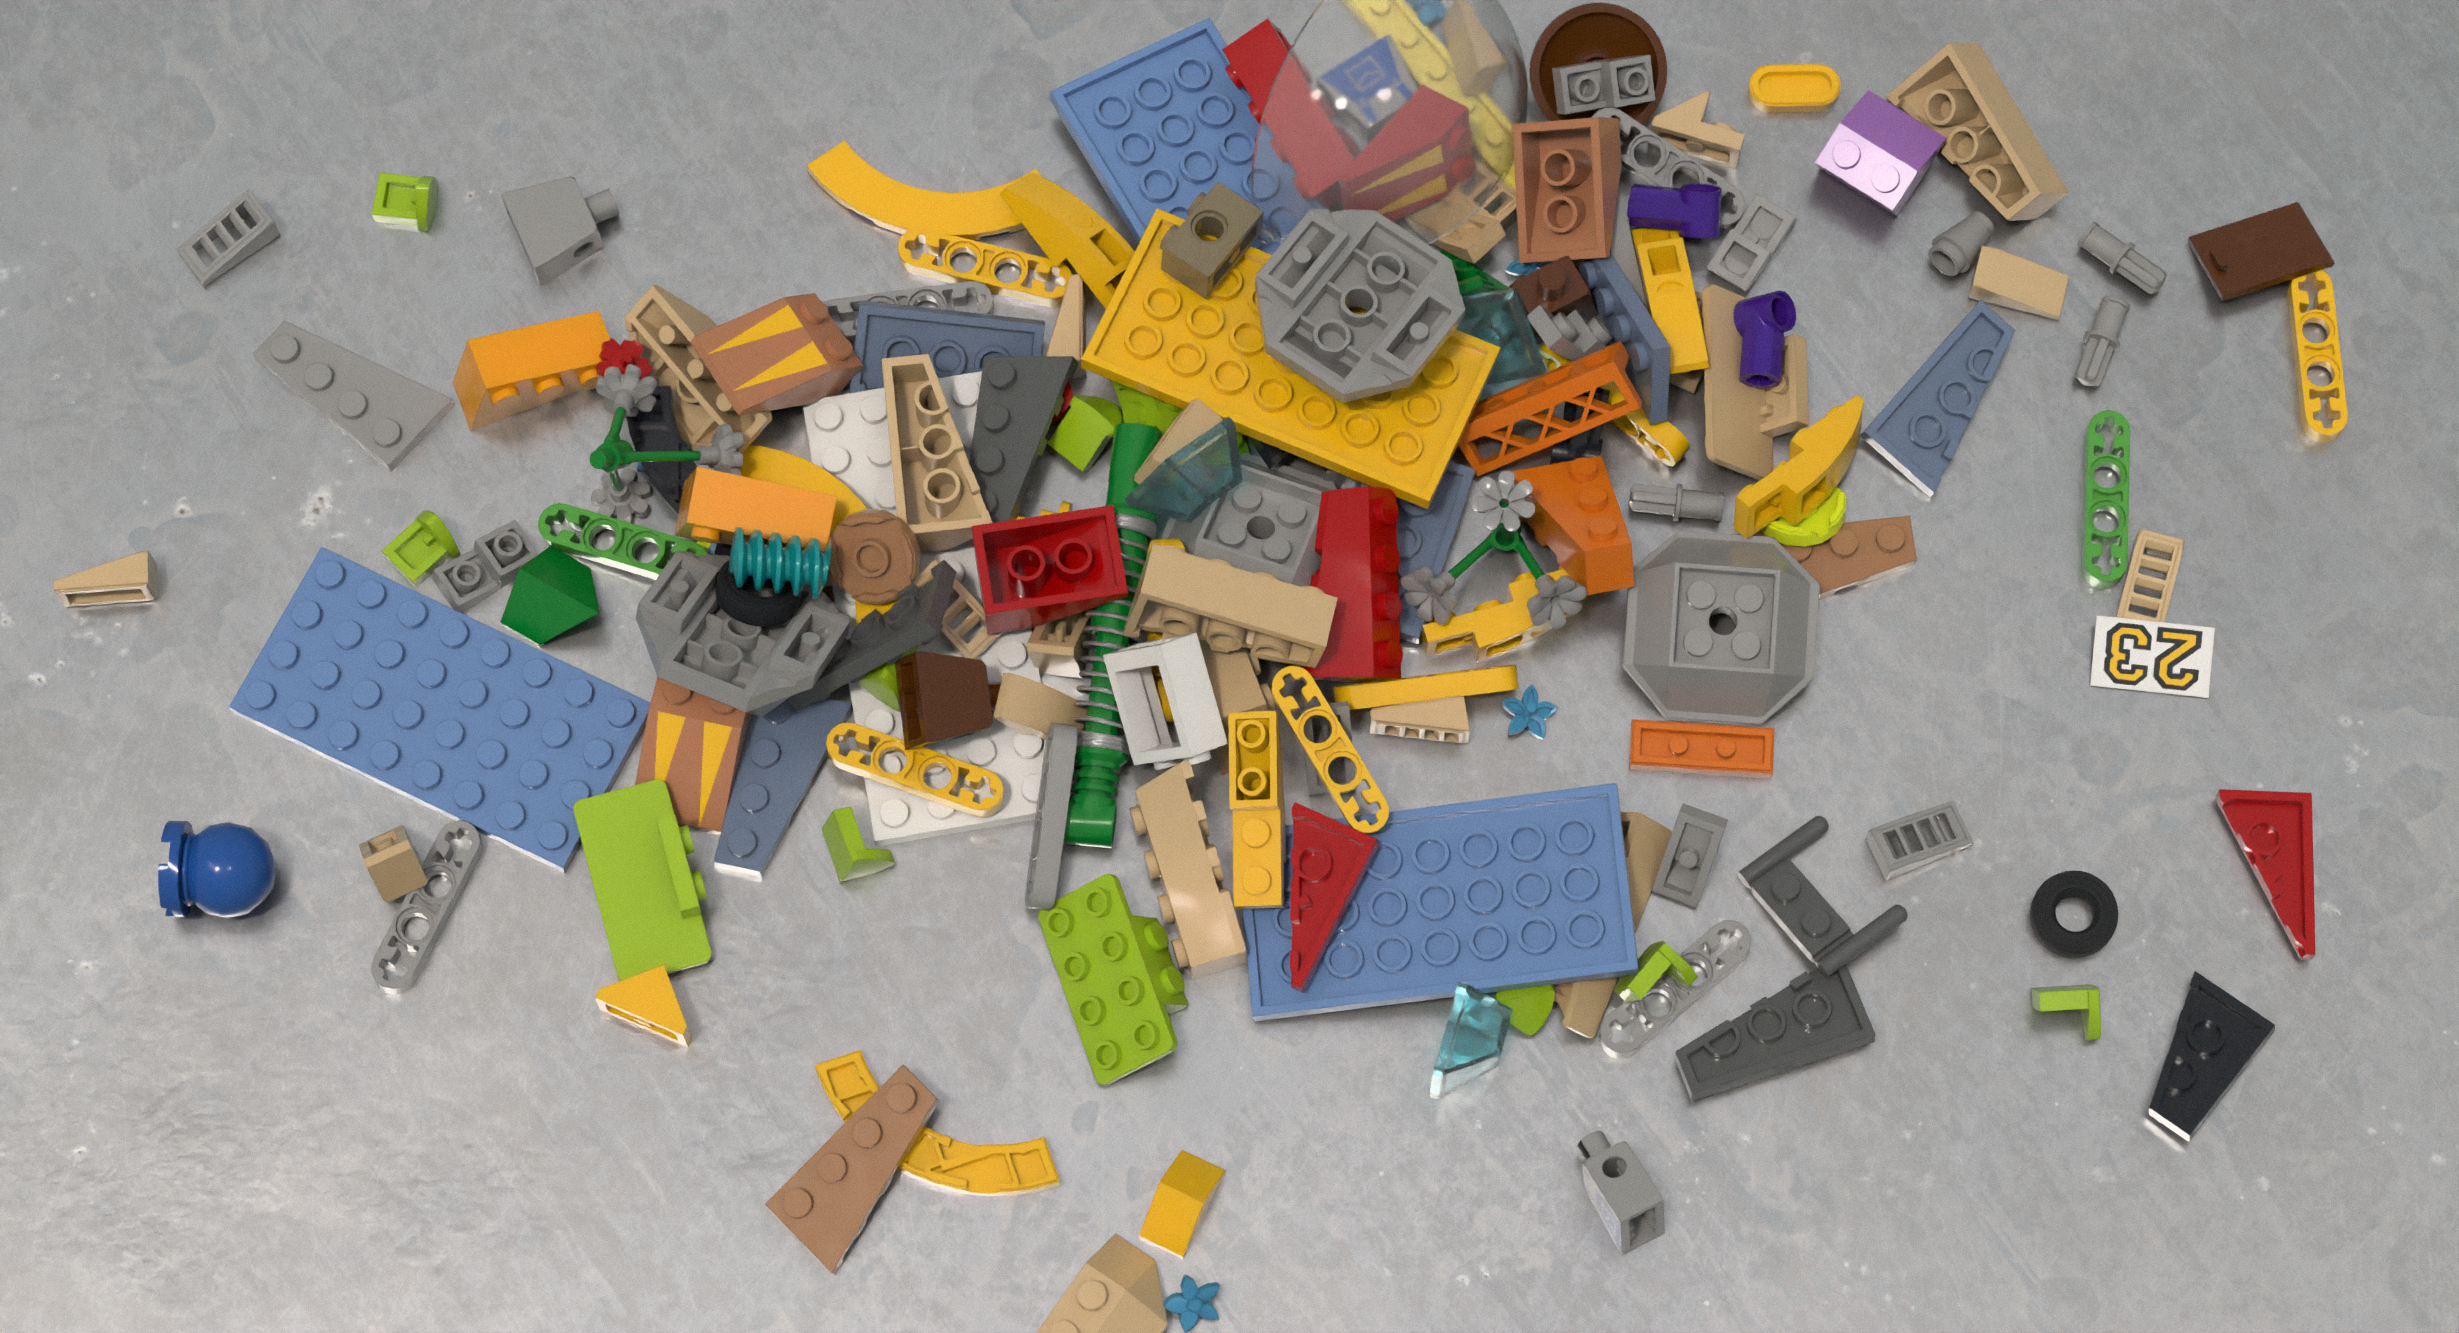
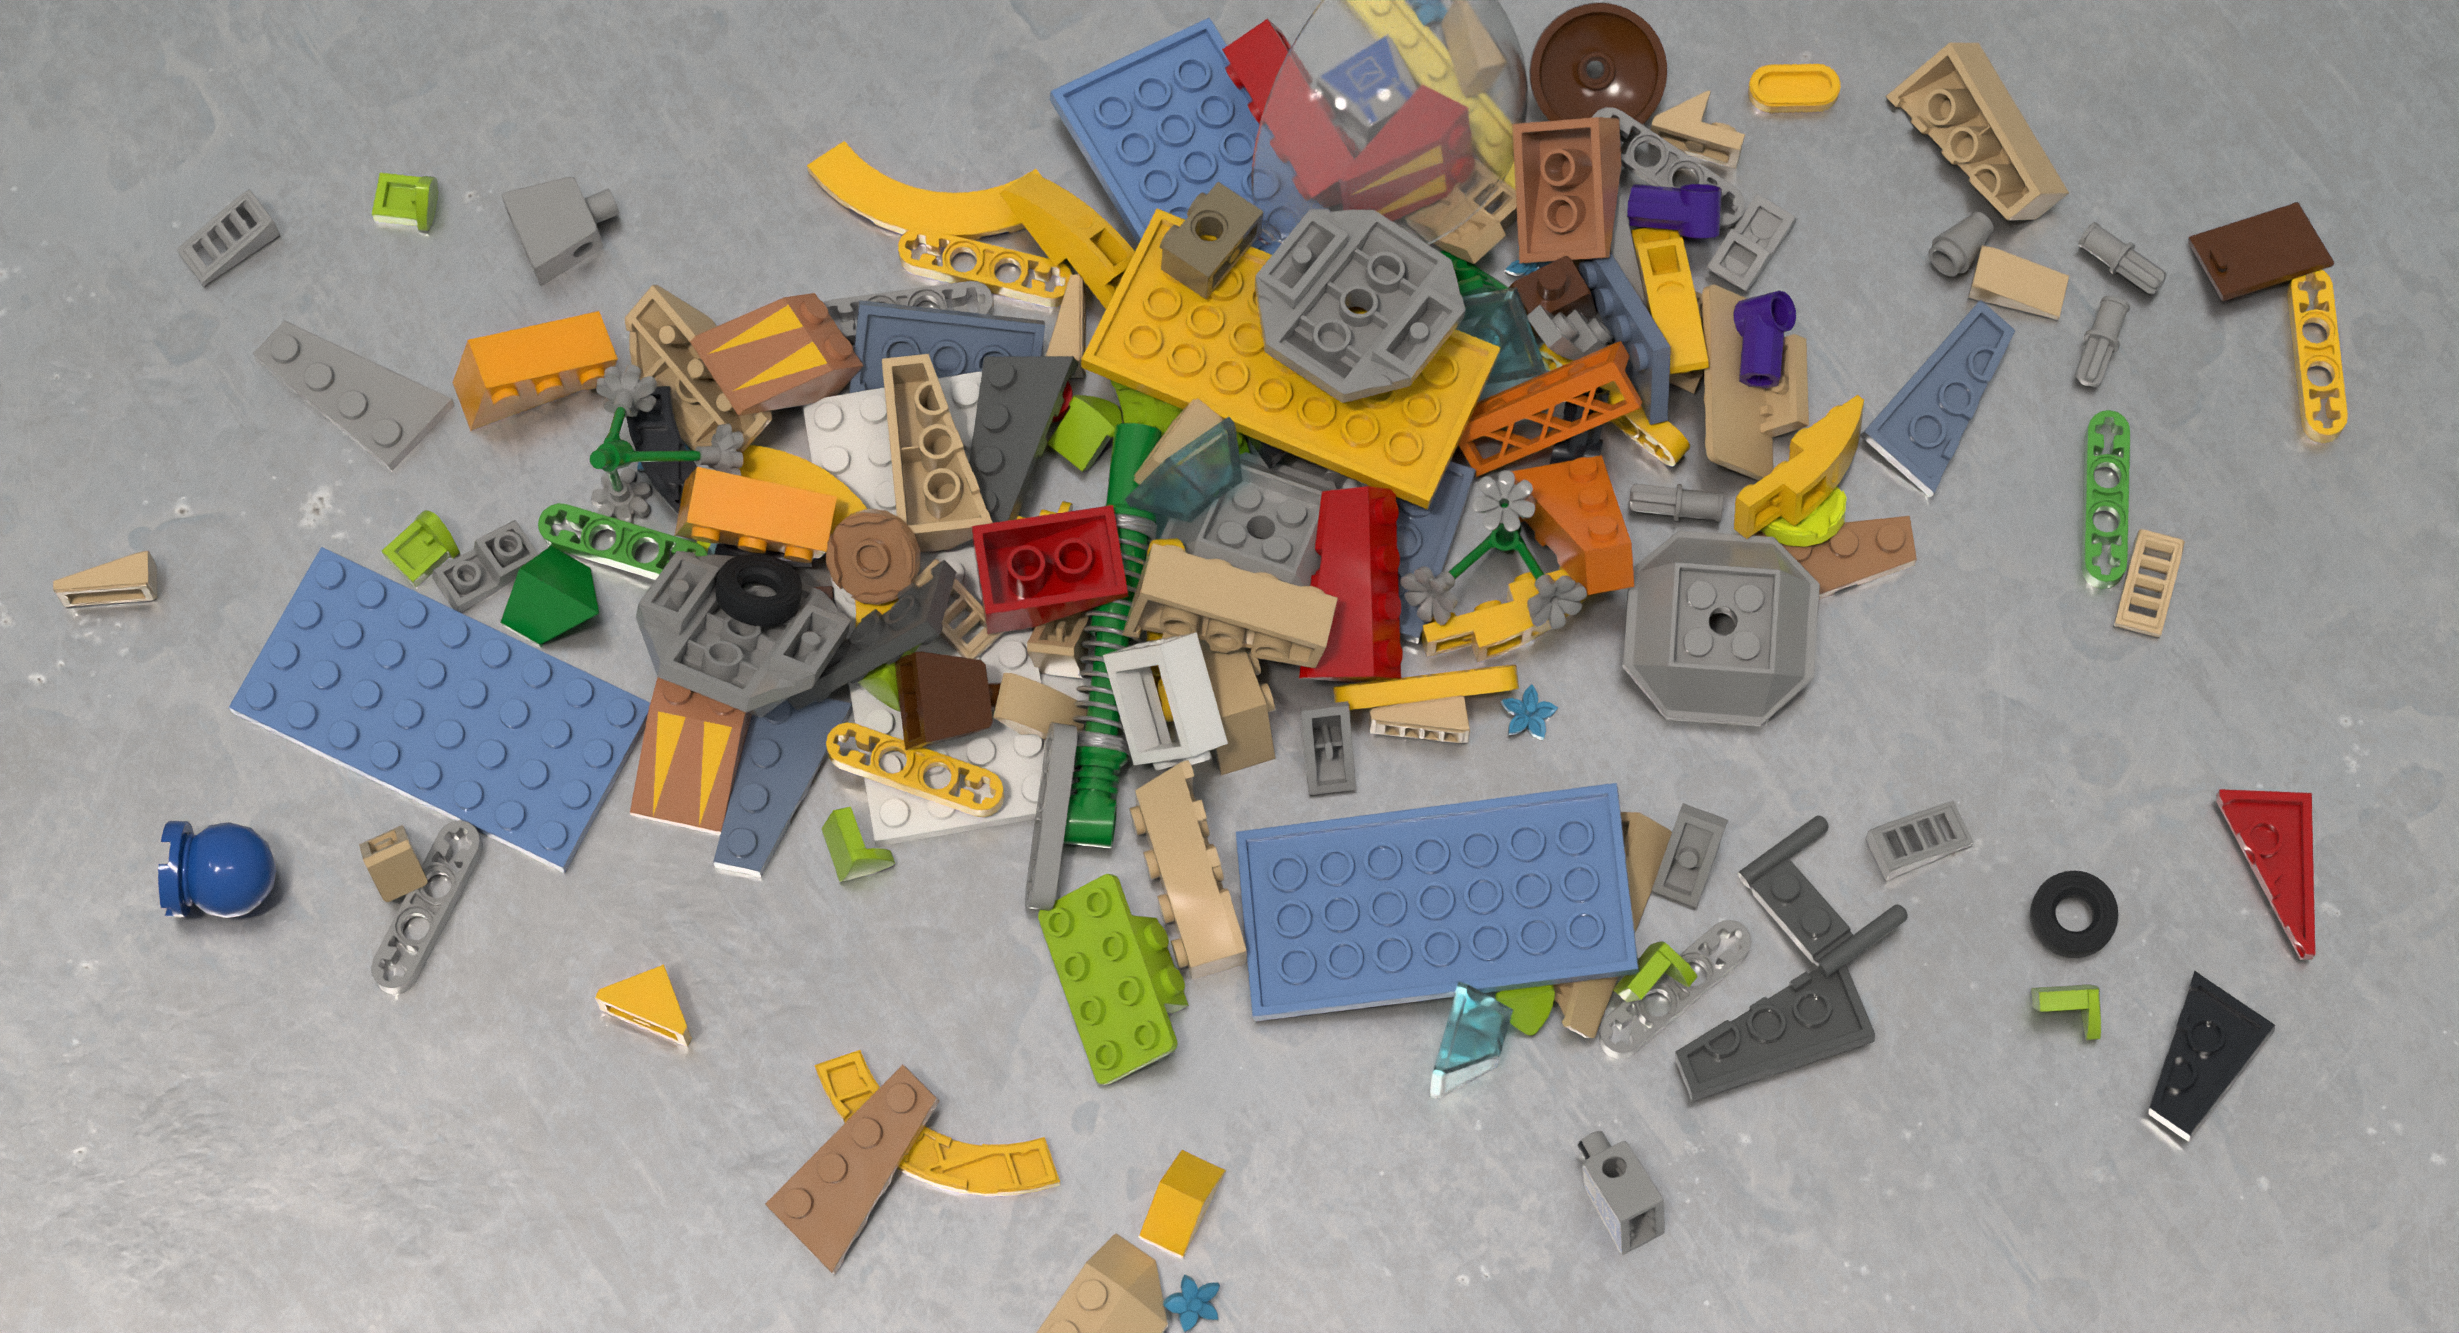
(621, 356): red plant -> none
(643, 879): lime bracket -> none
(779, 562): teal piece -> none
(1257, 809): yellow slope -> none
(1326, 872): red wing -> none
(1335, 747): yellow beam -> none
(1603, 84): light grey slope -> none
(1701, 748): orange tile -> none
(1880, 152): medium lavender slope -> none
(2152, 656): sticker -> none

